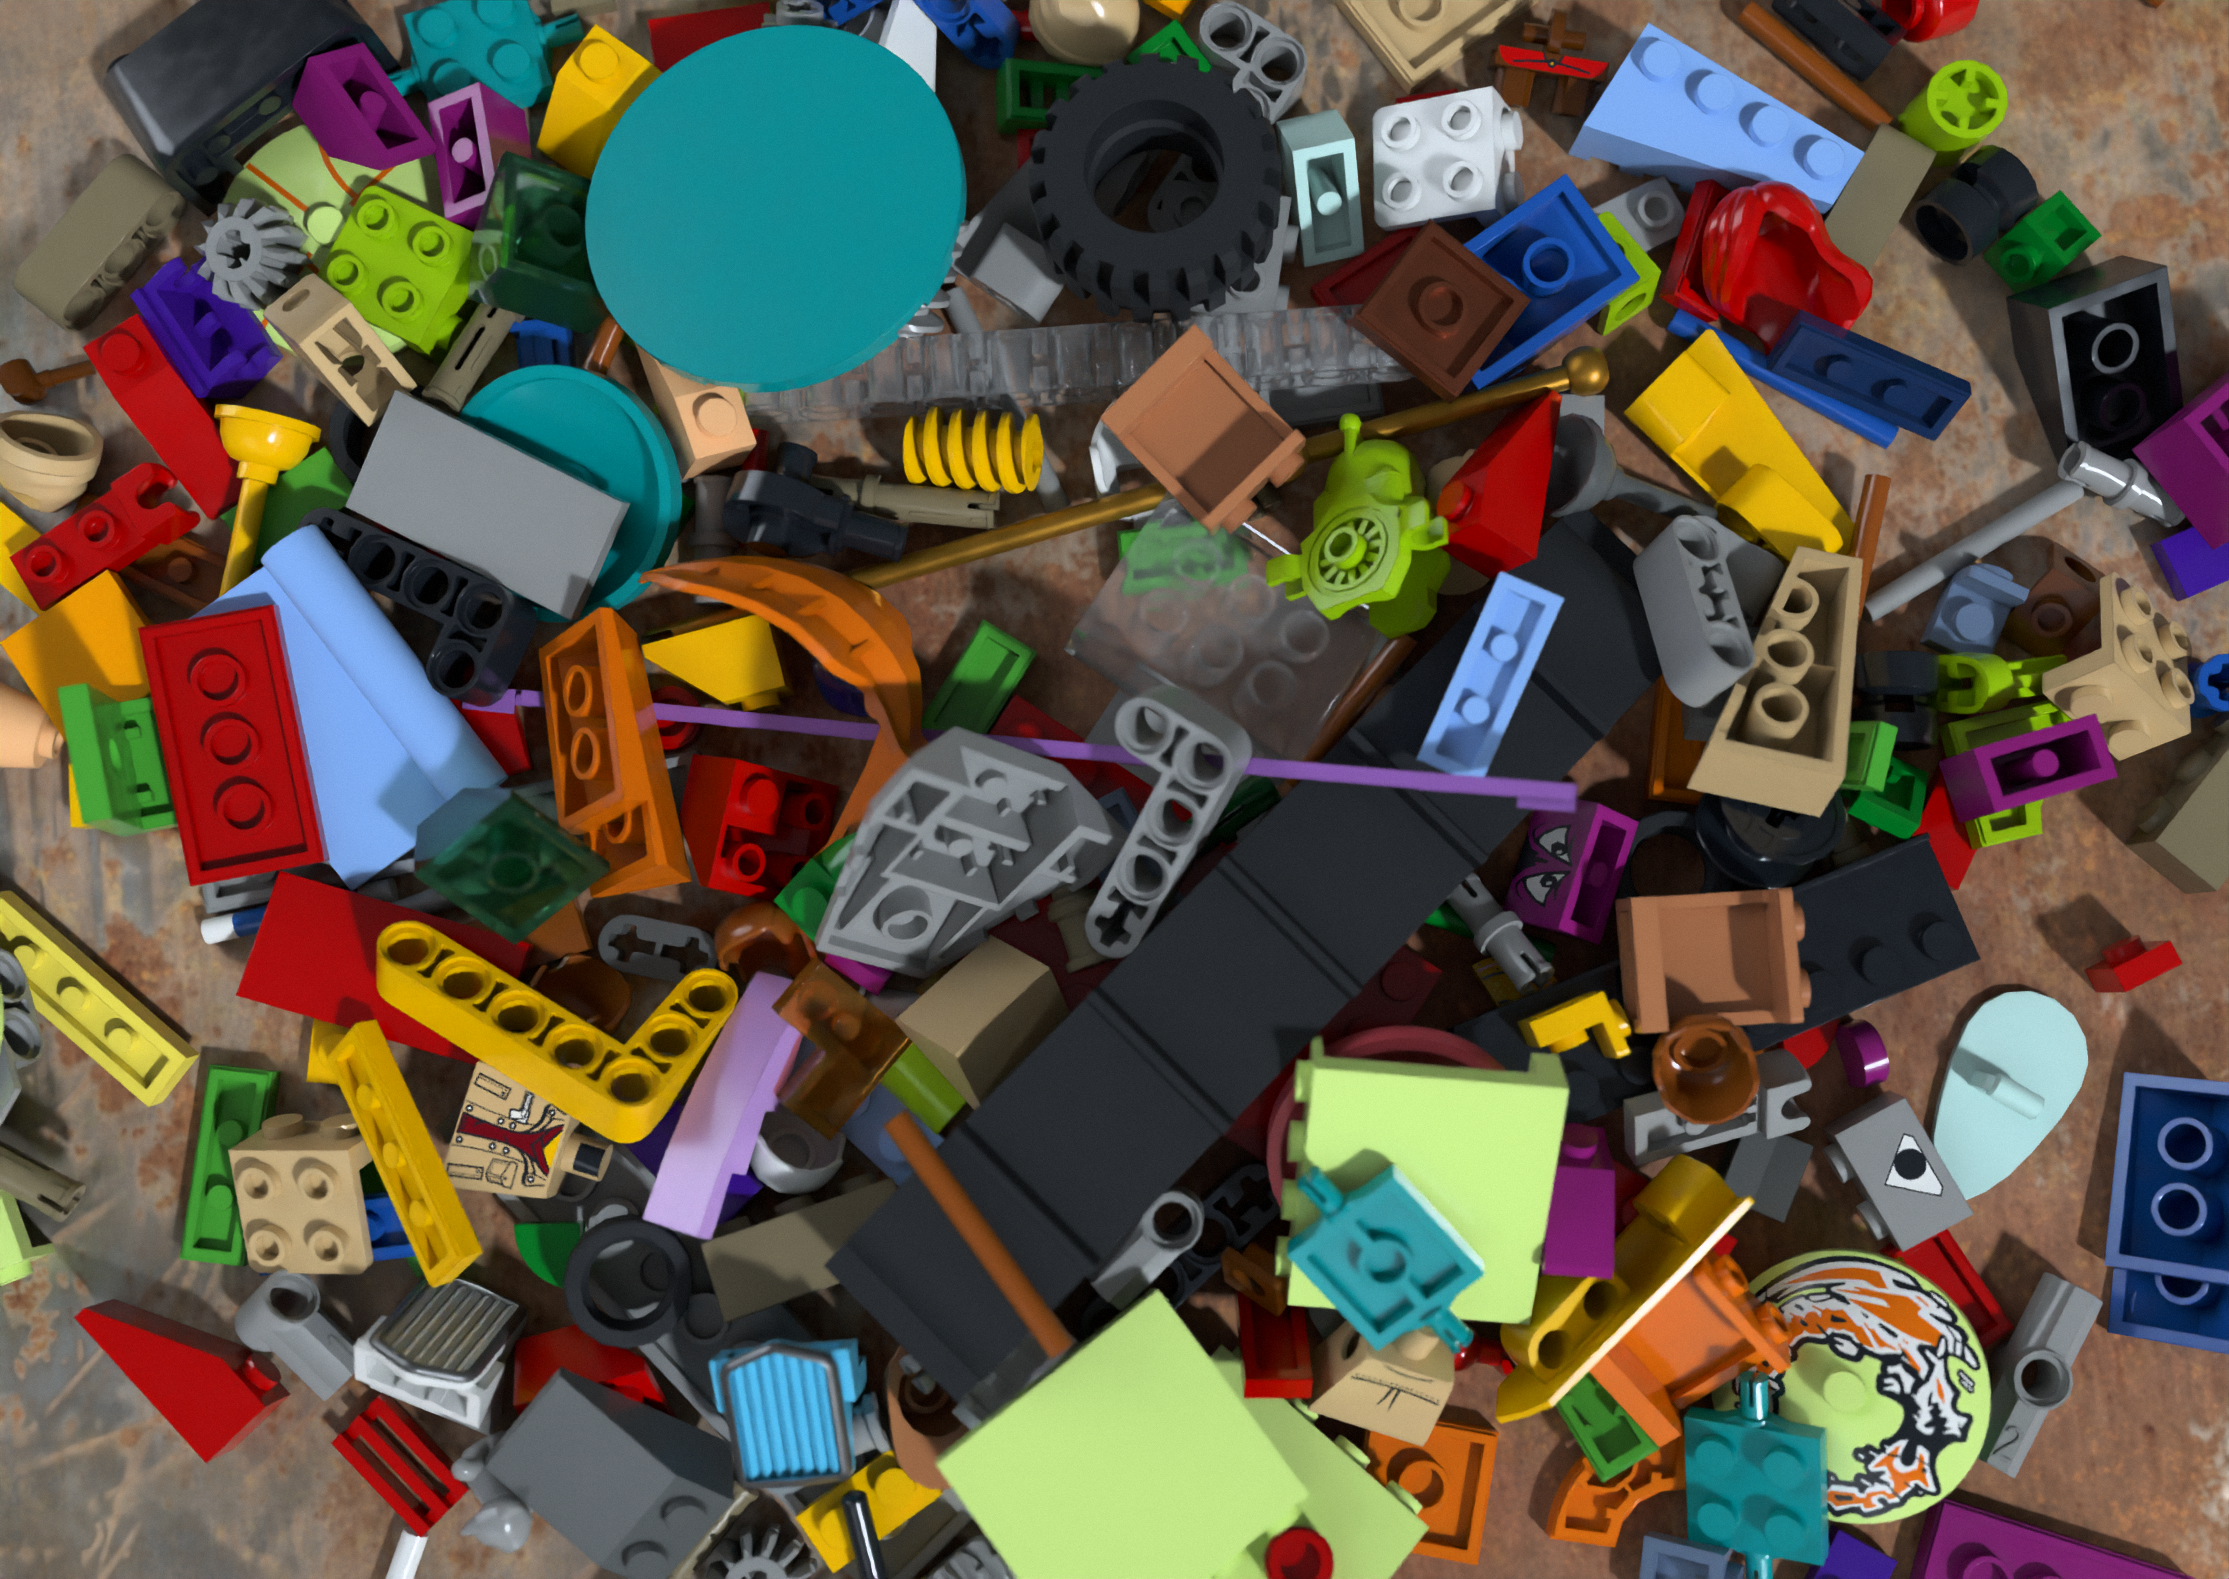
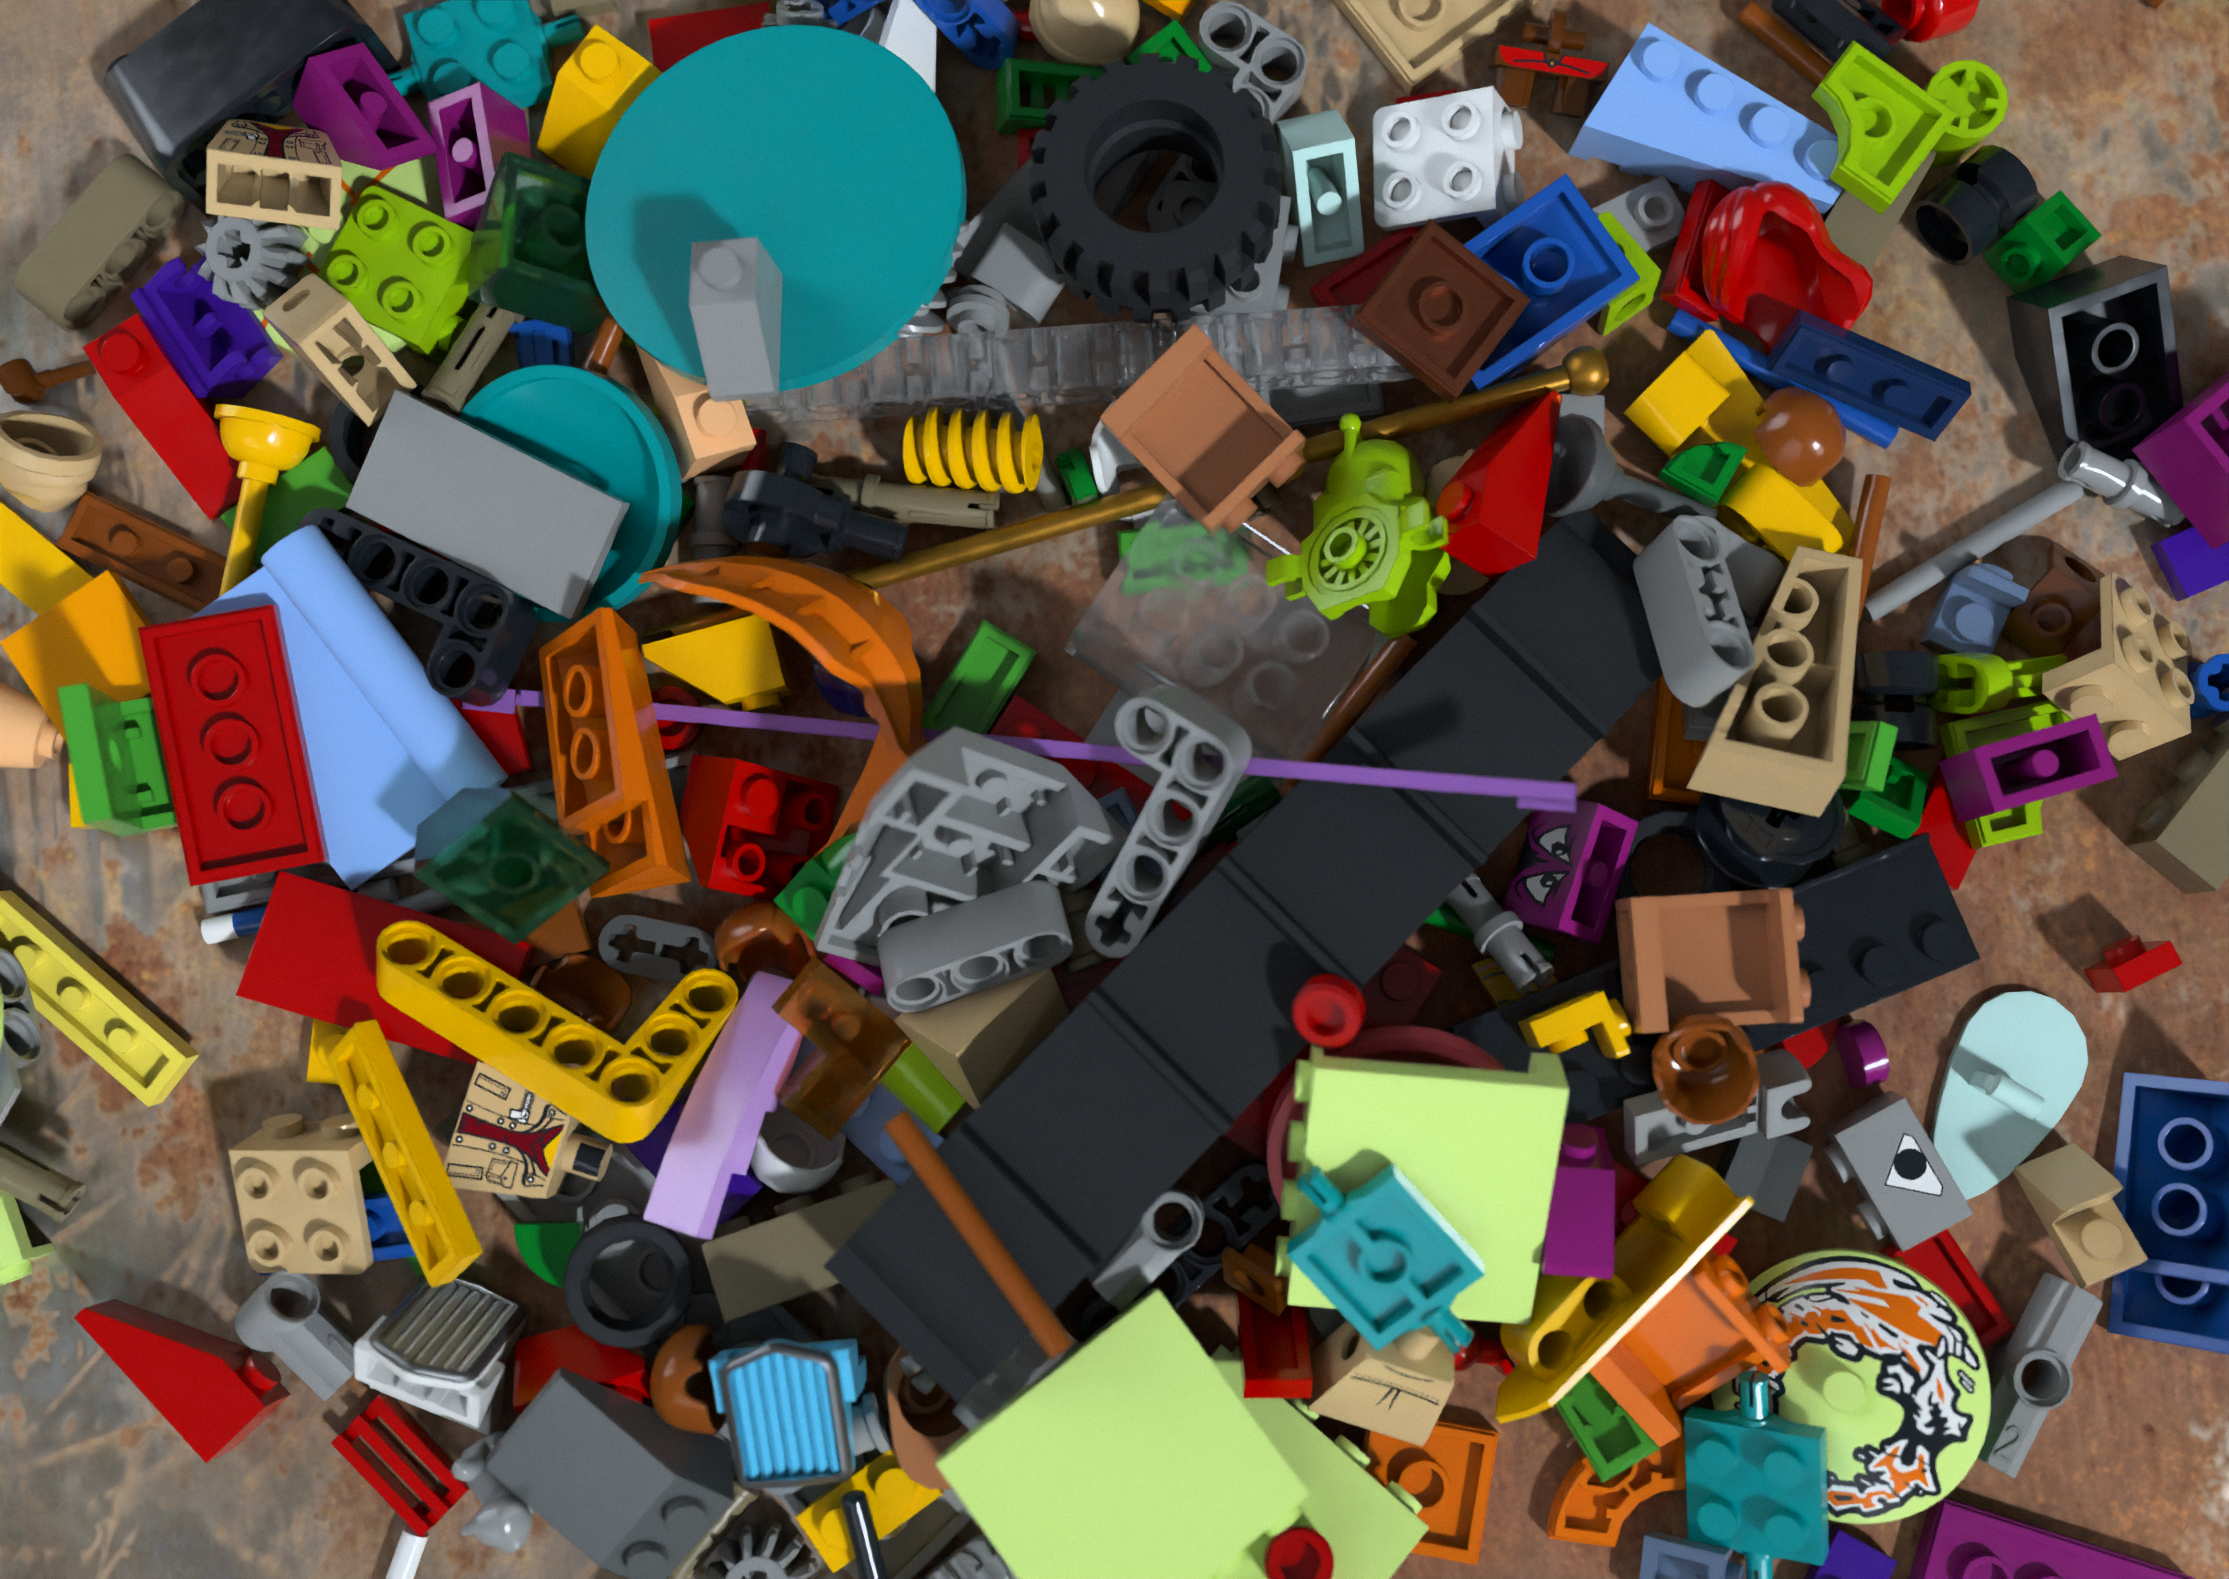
(104, 535): red plate -> none
(232, 1110): bright green tile -> none
(274, 174): none -> tan torso
(683, 1381): none -> dark orange hair
(737, 317): none -> light grey slope
(974, 946): none -> light grey beam
(978, 310): none -> light grey plate
(1076, 476): none -> green tile
(1328, 1011): none -> red tile
(1490, 677): light blue plate -> none
(1703, 470): none -> green tile
(1800, 435): none -> dark orange hair
(1881, 125): none -> lime tile
(2079, 1214): none -> tan slope

